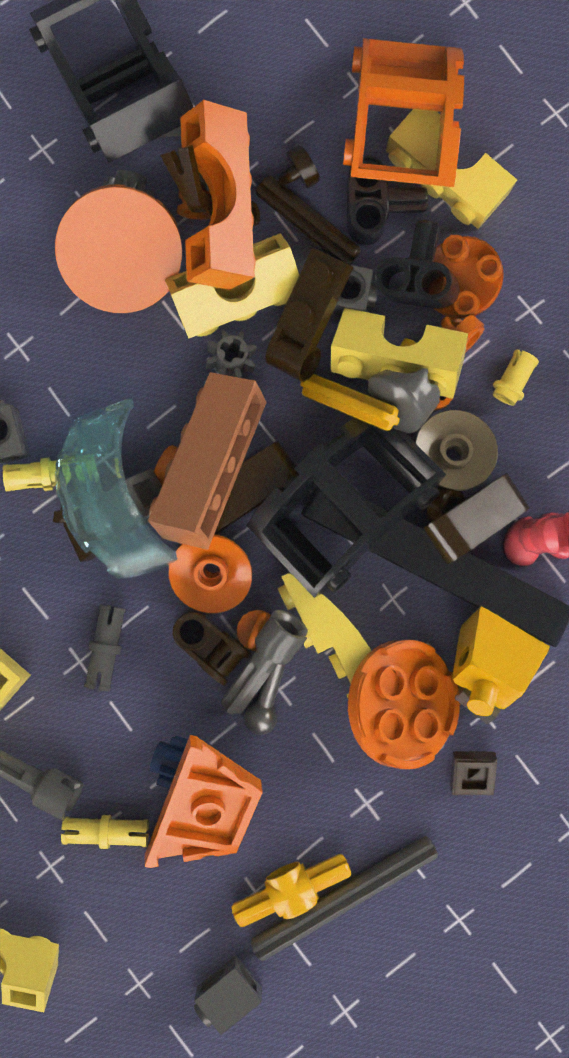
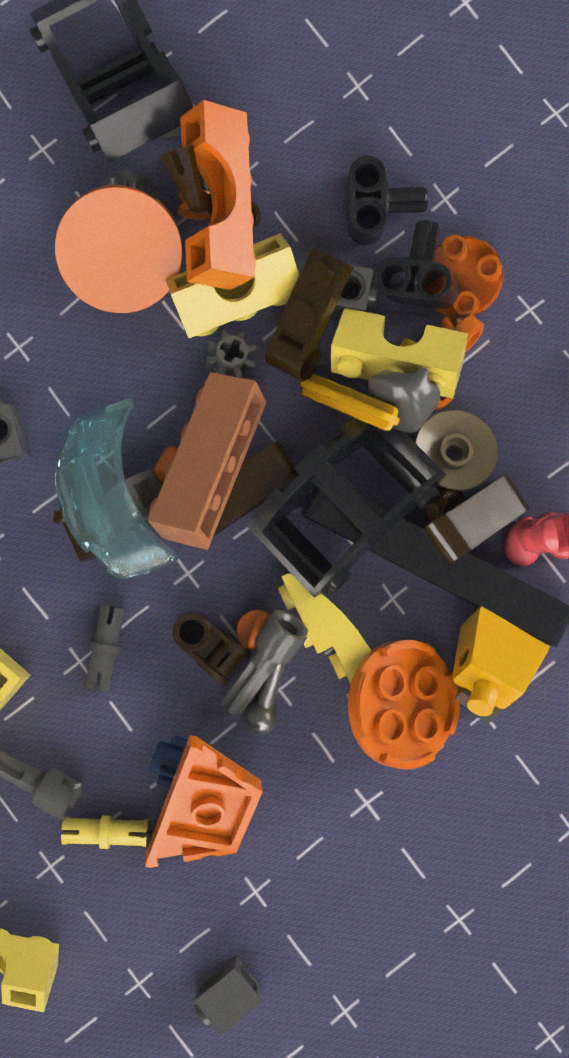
(30, 475): light yellow pin -> none
(208, 590): orange dish -> none
(291, 890): yellow axle -> none
(301, 168): dark brown tile -> none
(307, 220): dark brown axle -> none
(345, 898): dark grey axle -> none
(411, 79): orange window -> none
(473, 773): dark brown tile -> none
(476, 189): light yellow arch -> none
(515, 377): light yellow pin -> none

